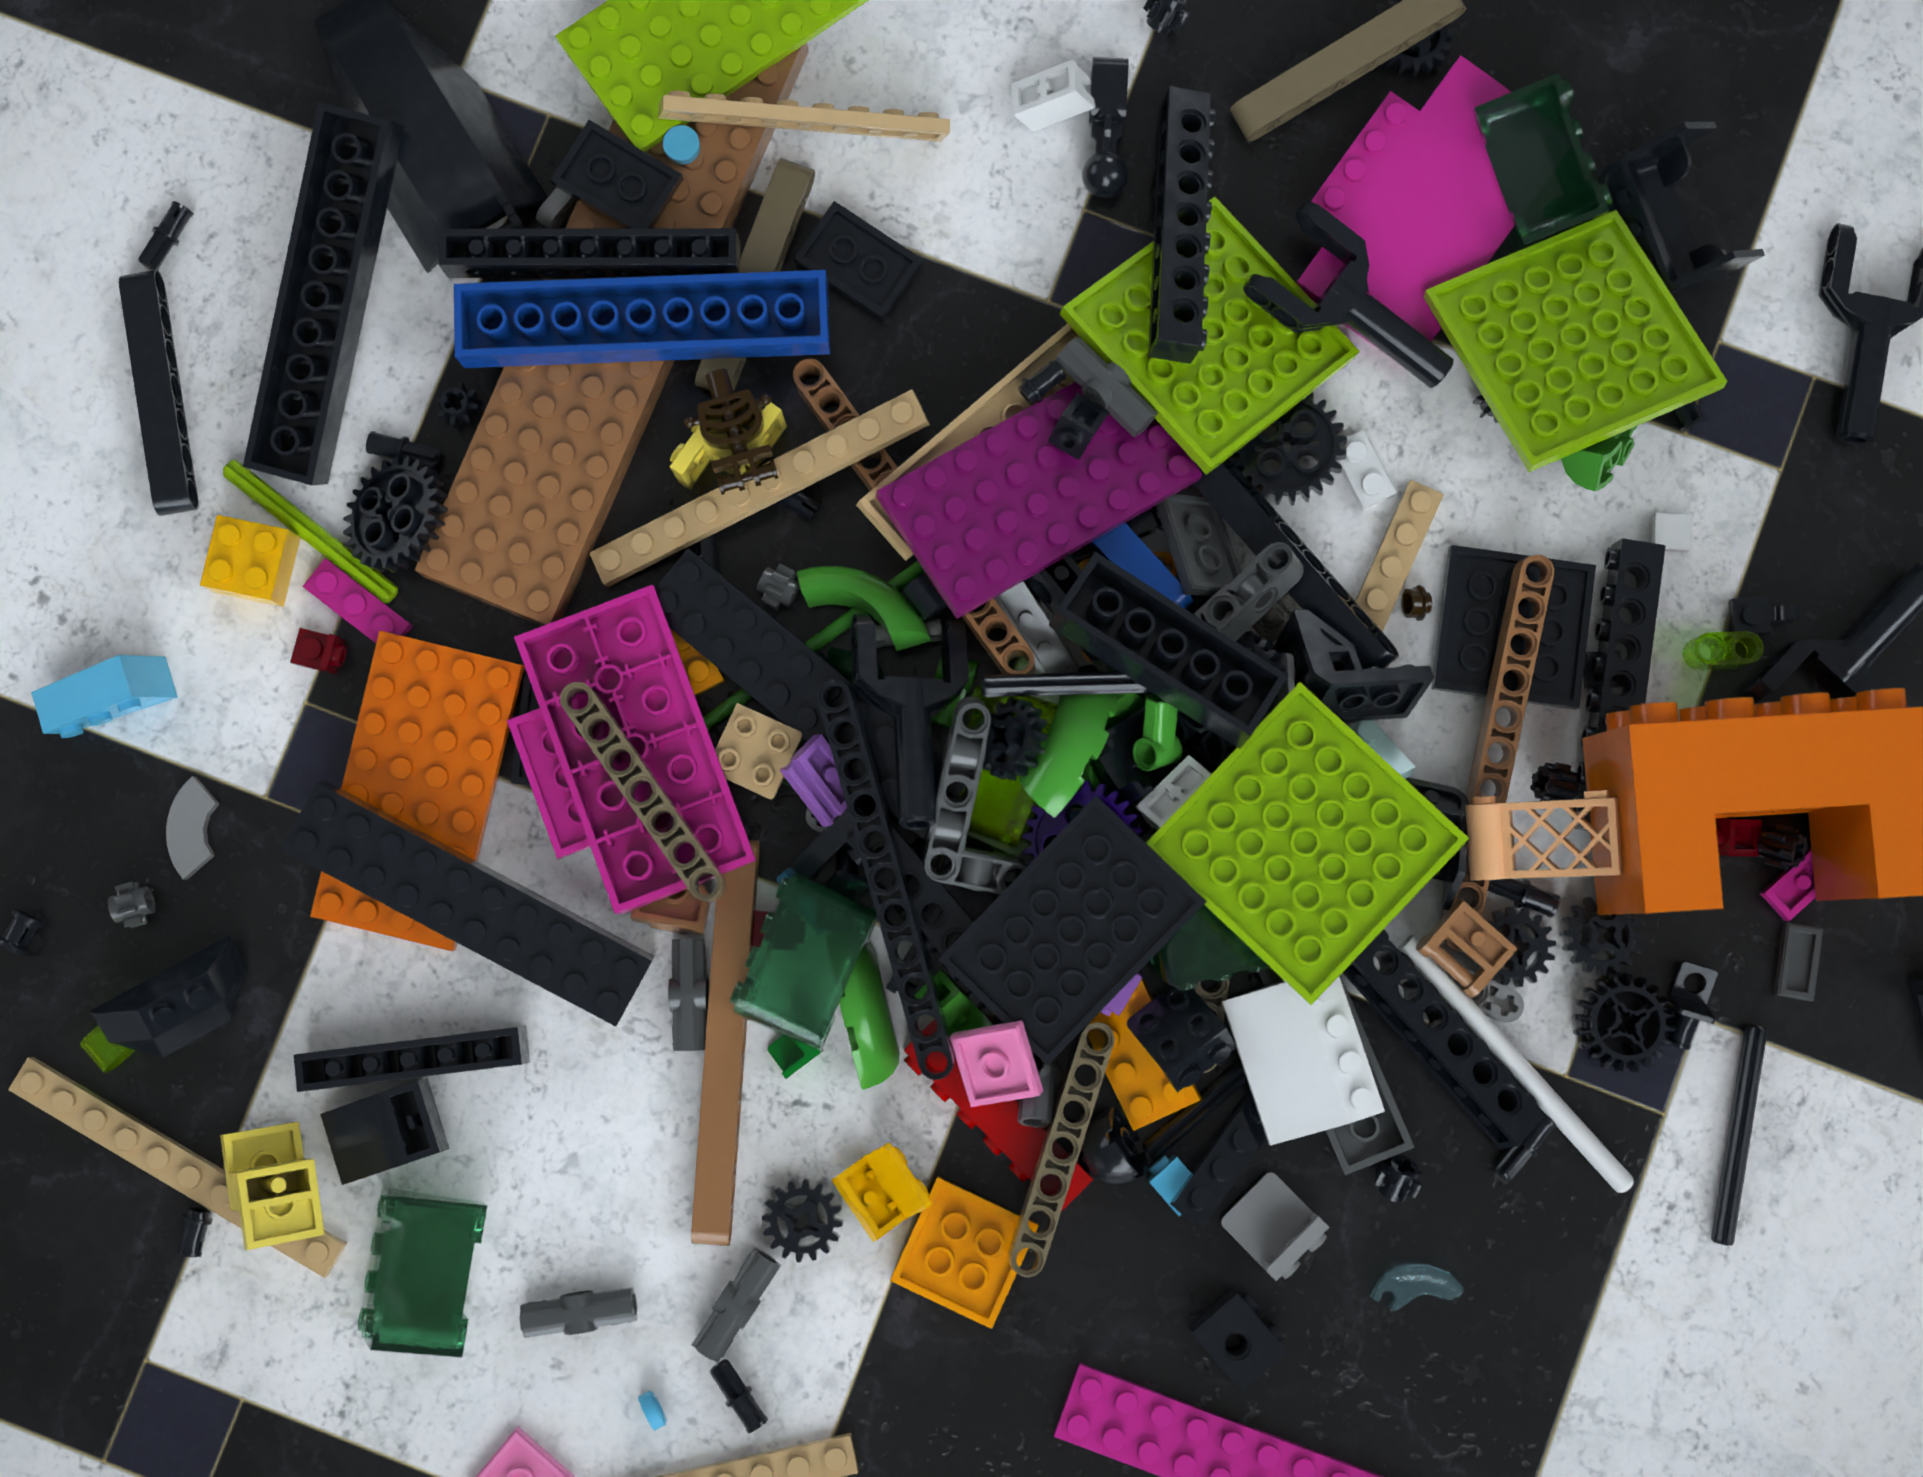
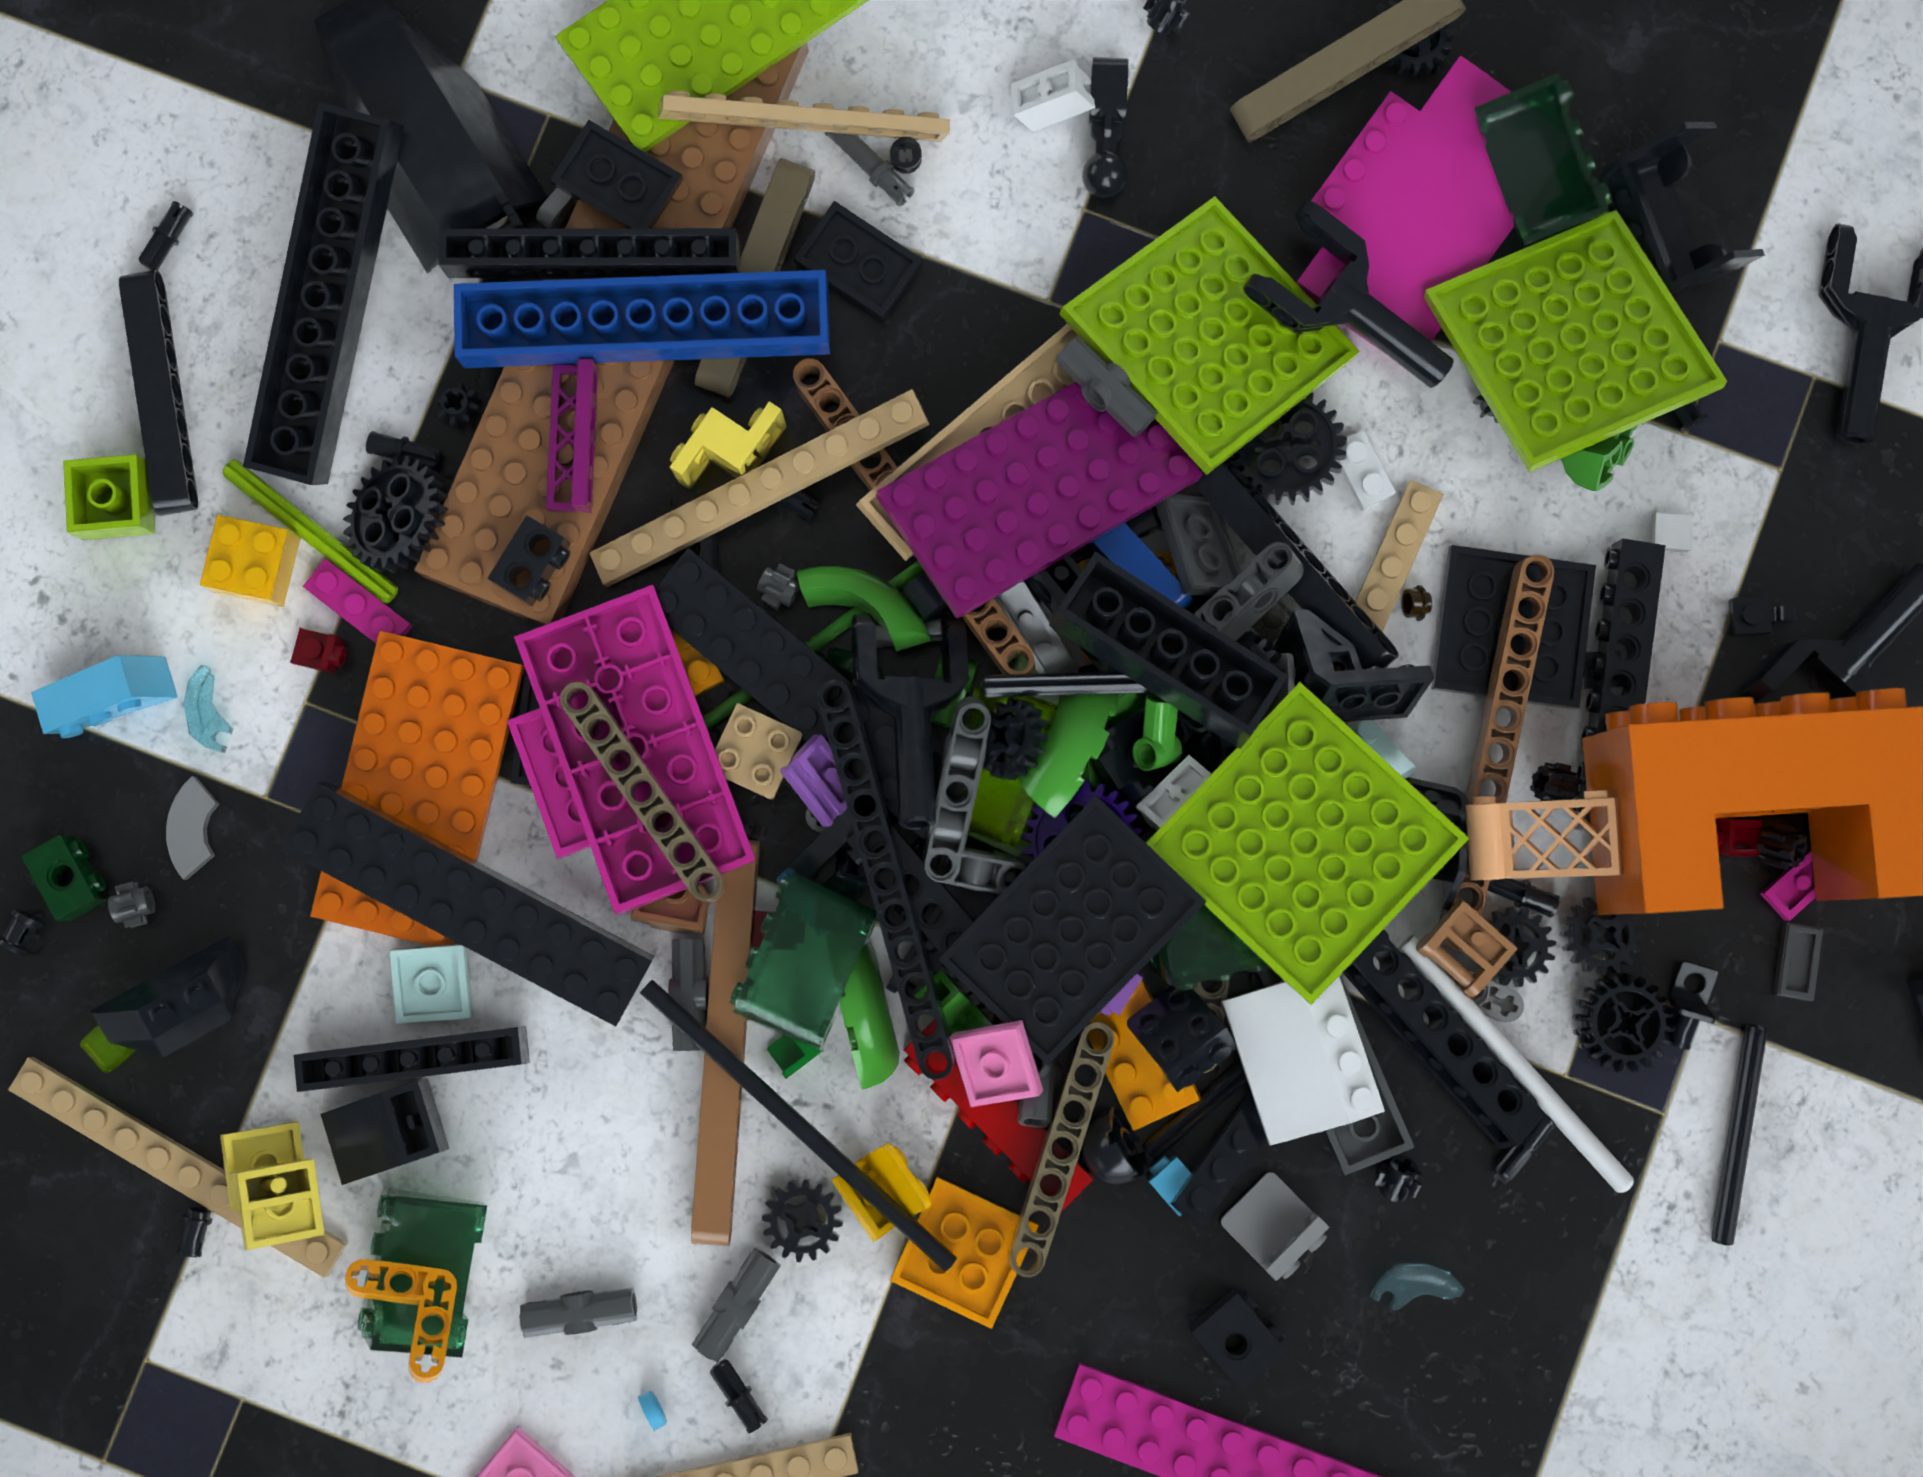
(47, 868): none -> dark green brick
(108, 497): none -> lime brick
(200, 712): none -> clear light blue piece
(417, 1295): none -> light orange beam
(430, 983): none -> light aqua plate
(520, 557): none -> black brick
(583, 437): none -> magenta fence
(681, 144): medium azure tile -> none
(726, 406): dark brown torso -> none
(798, 1125): none -> black piece
(880, 171): none -> dark grey pin
(906, 143): none -> black bush
(1041, 382): black pin -> none
(1078, 426): black bracket -> none
(1181, 168): black brick -> none
(1723, 650): clear neon green beam -> none

